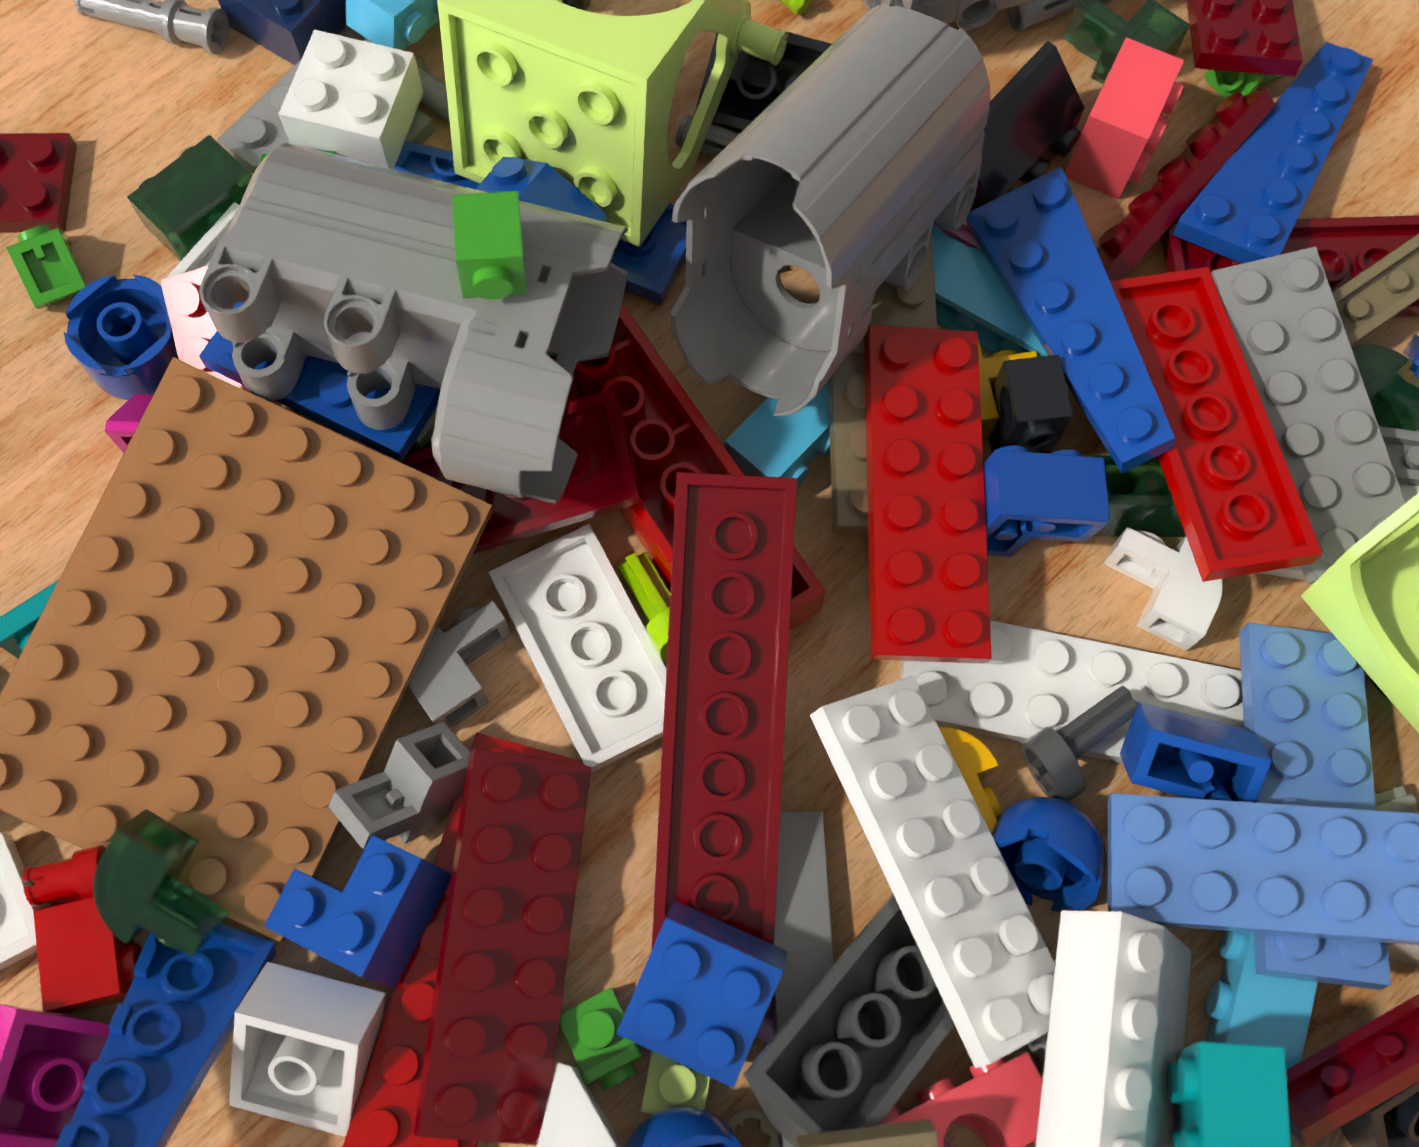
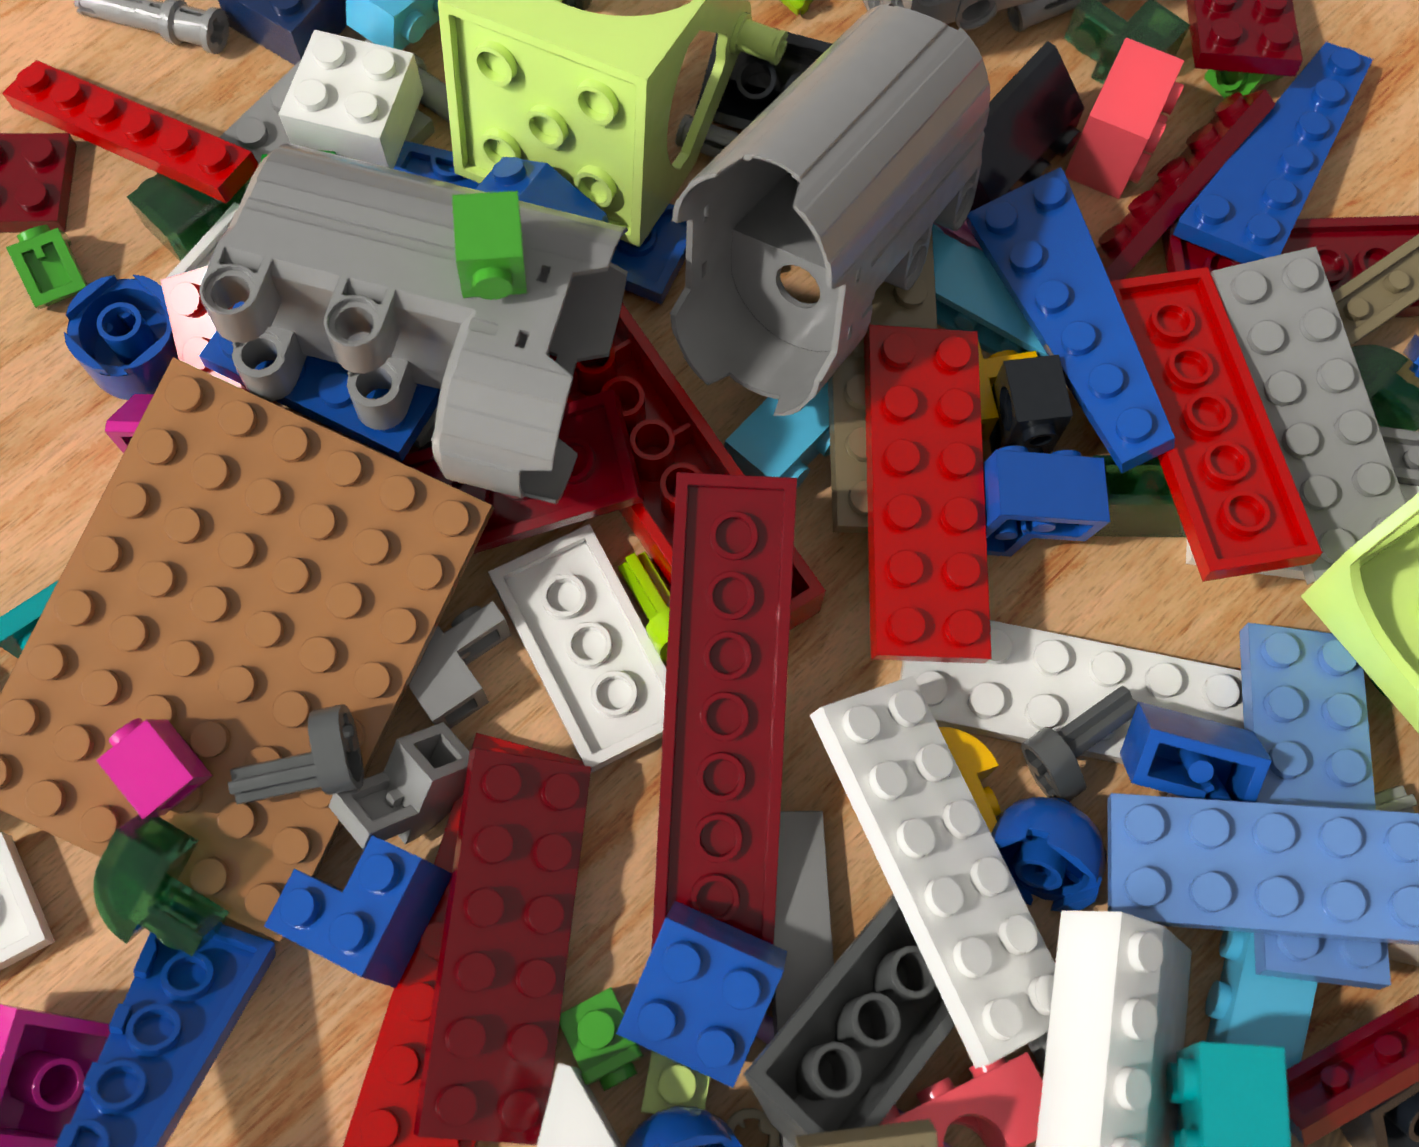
(76, 951): red hinge -> none
(132, 131): none -> red plate
(152, 766): none -> dark pink brick
(303, 1047): white slope -> none
(331, 765): none -> dark grey piece
(1180, 602): white brick -> none

